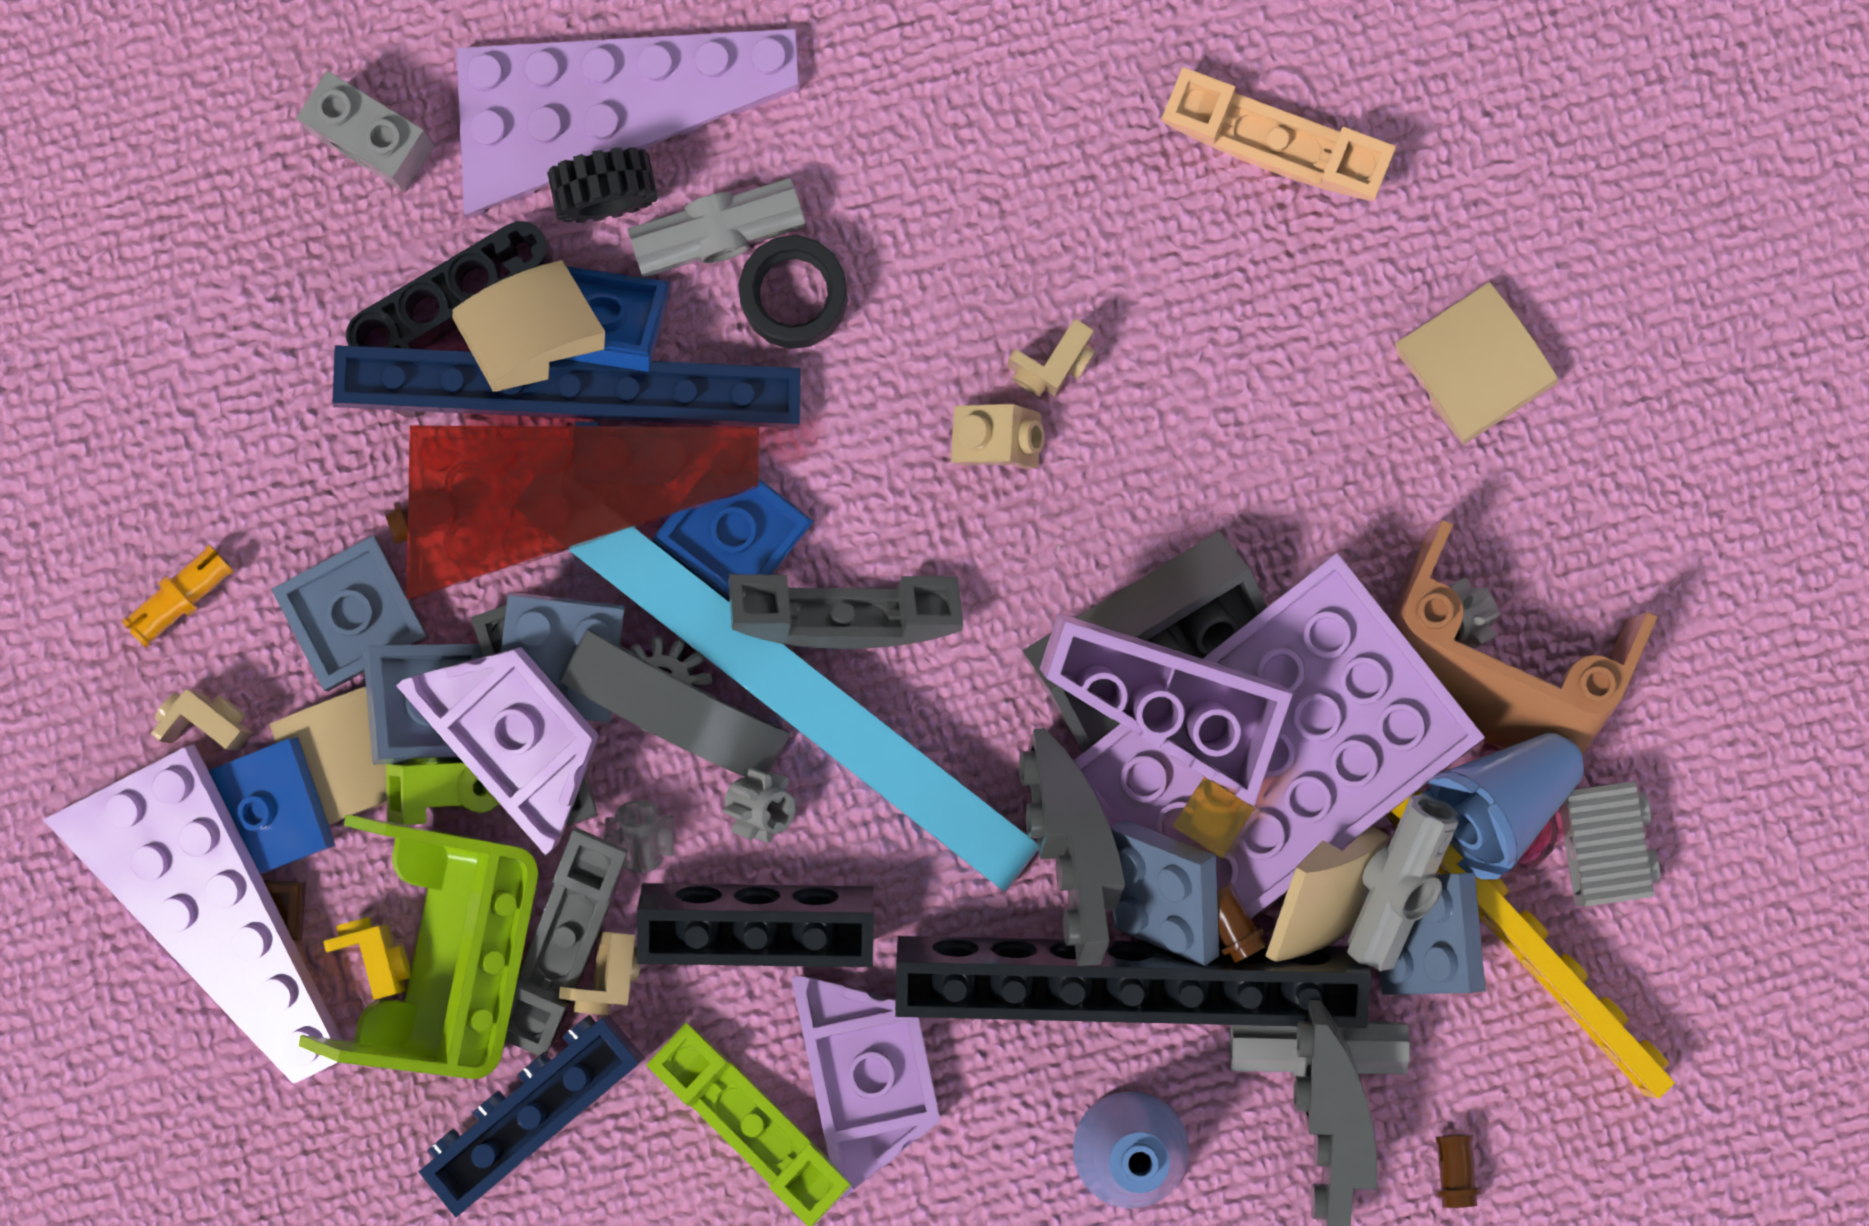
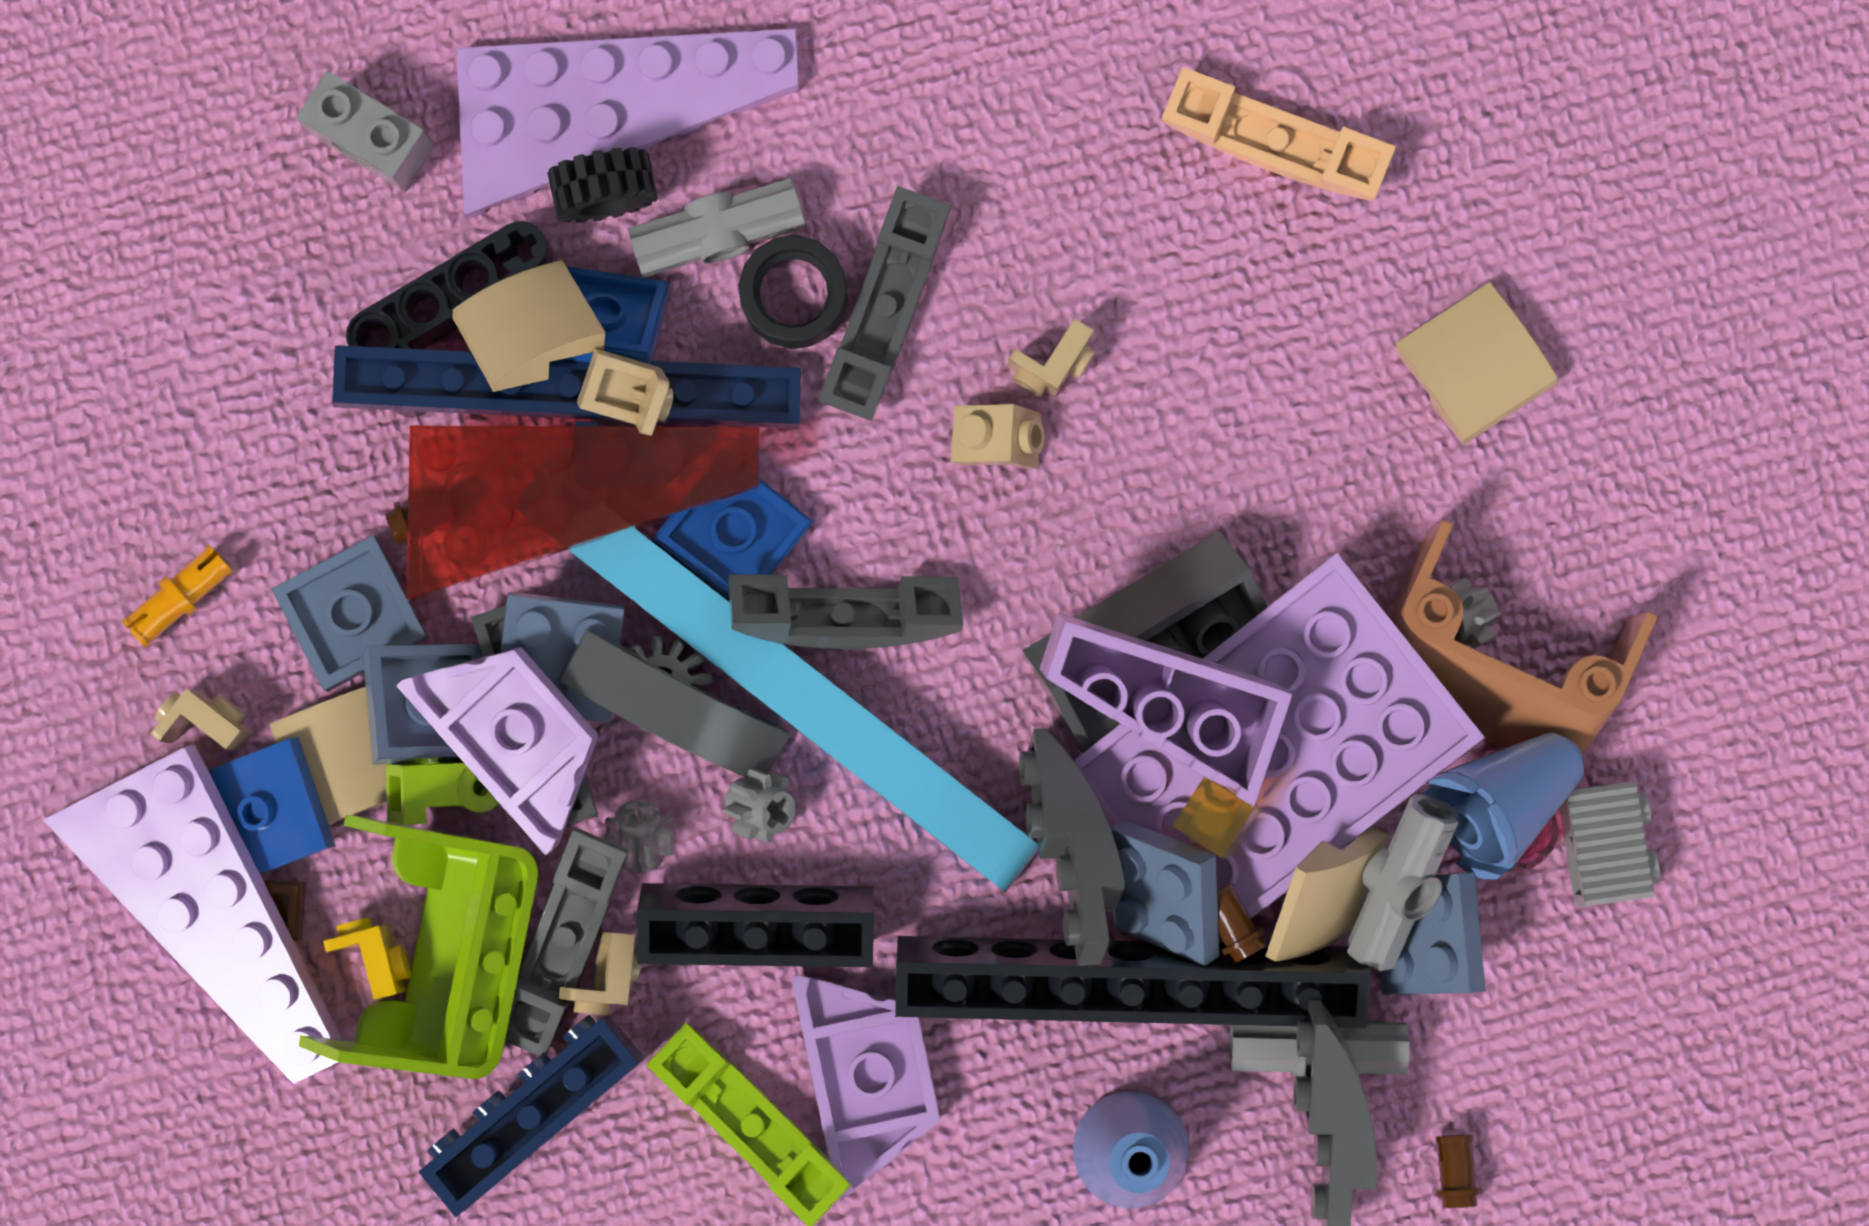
(626, 391): none -> tan bracket
(885, 304): none -> dark grey slope
(1562, 979): yellow plate -> none

